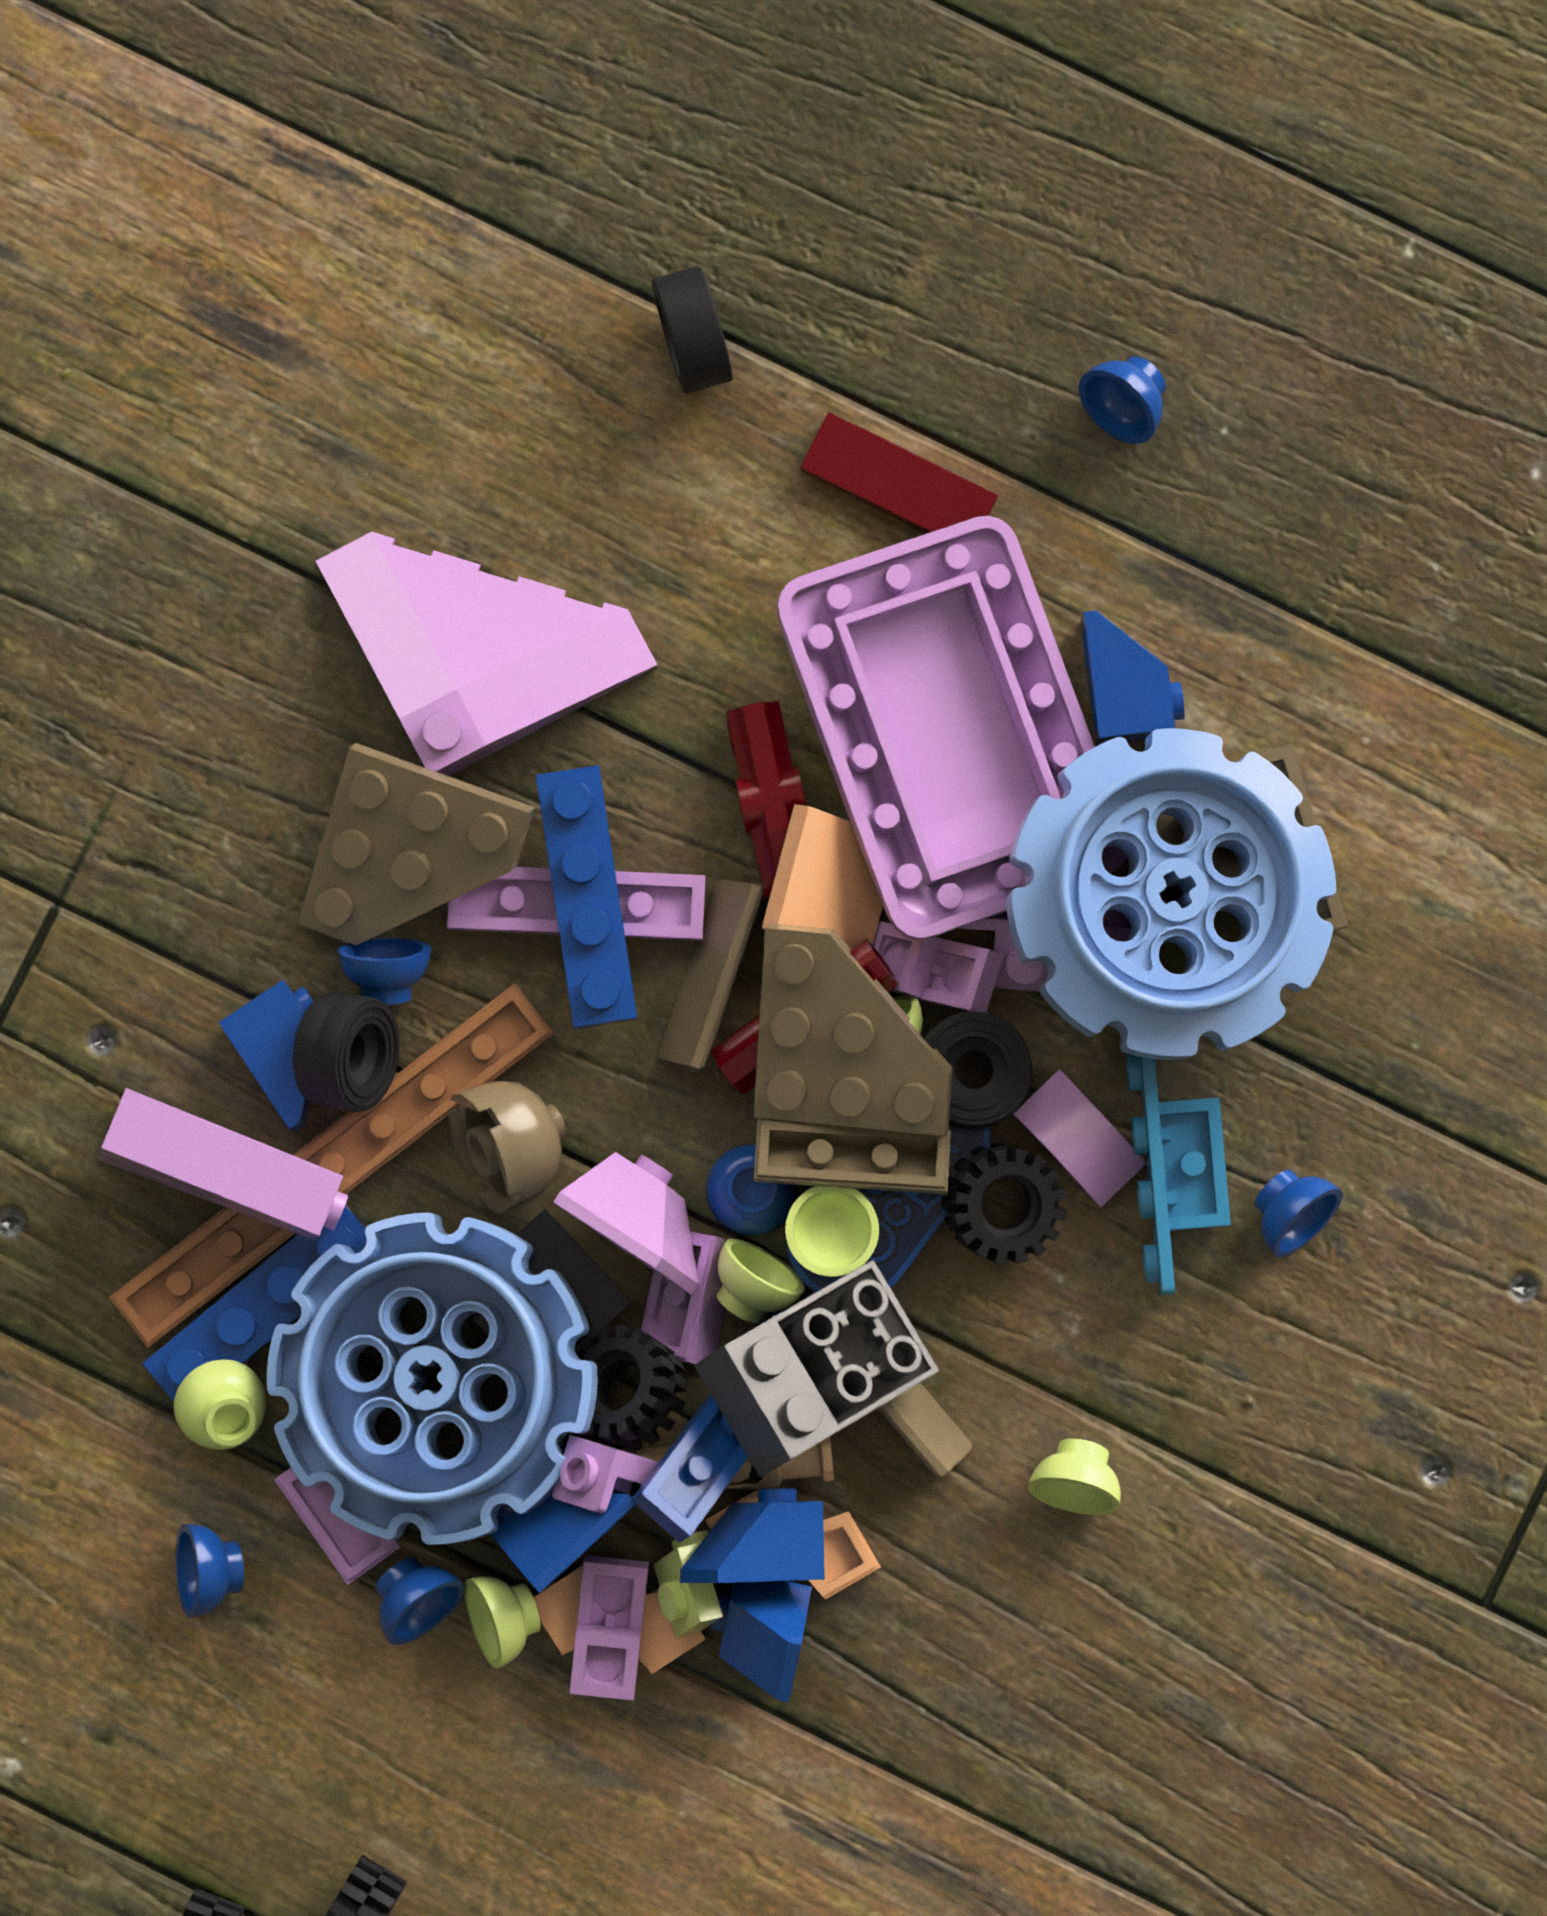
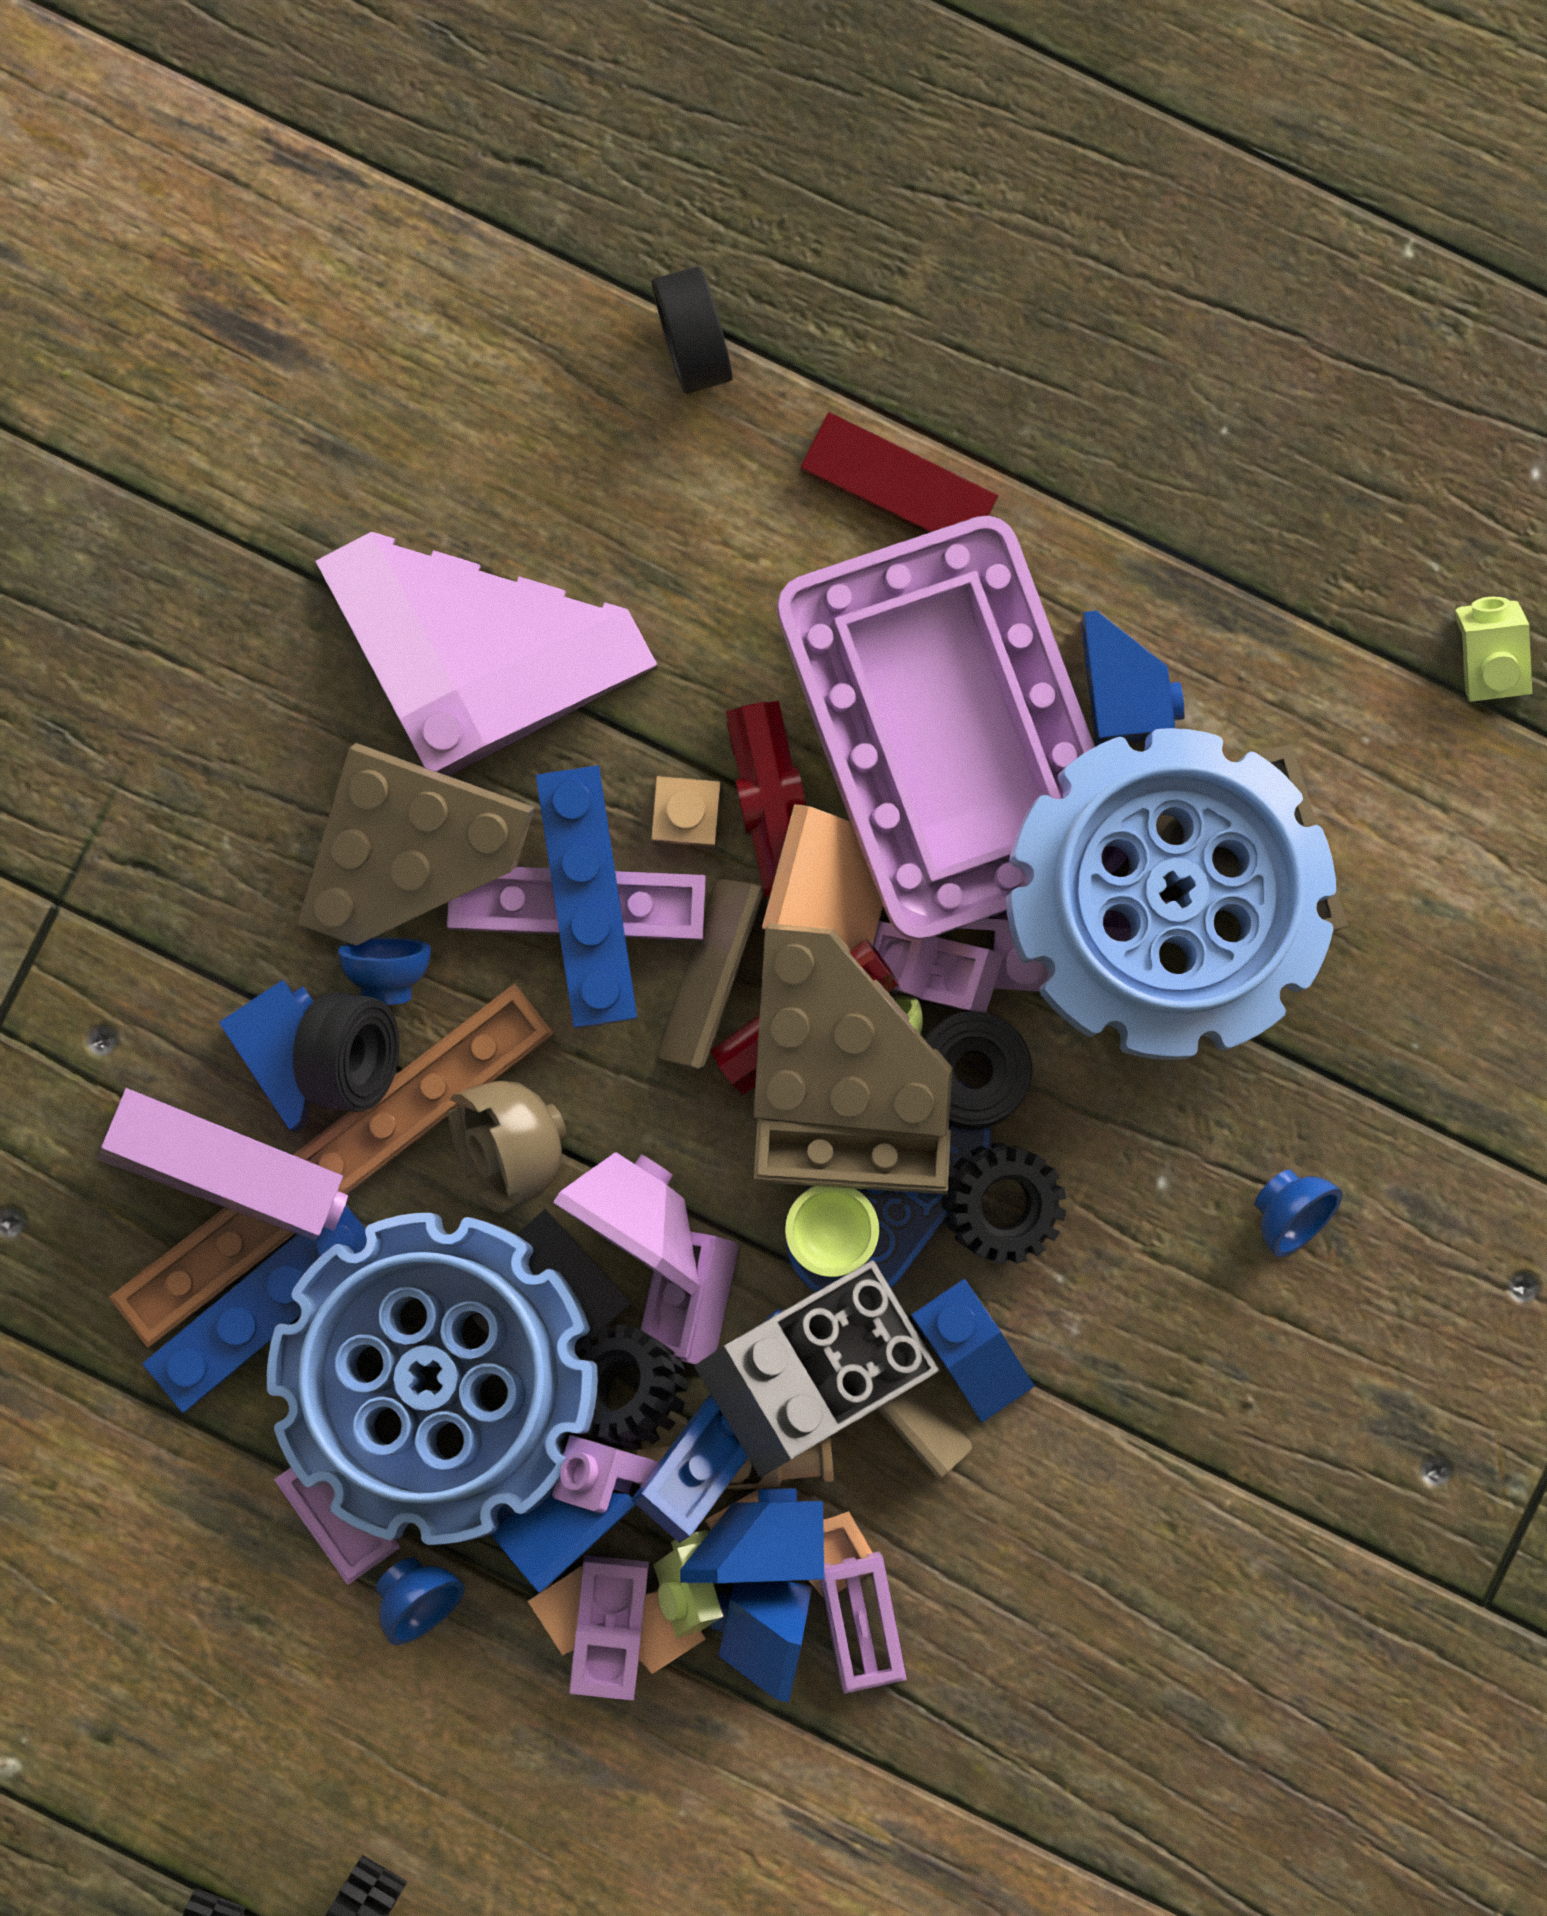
(206, 1569): blue piece -> none
(220, 1404): yellowish green piece -> none
(500, 1617): yellowish green piece -> none
(686, 811): none -> tan plate
(740, 1202): blue piece -> none
(755, 1281): yellowish green piece -> none
(851, 1569): none -> lavender tile
(972, 1350): none -> blue slope
(1077, 1479): yellowish green piece -> none
(1079, 1138): lavender slope -> none
(1124, 398): blue piece -> none
(1183, 1168): dark azure bracket -> none
(1495, 649): none -> yellowish green bracket

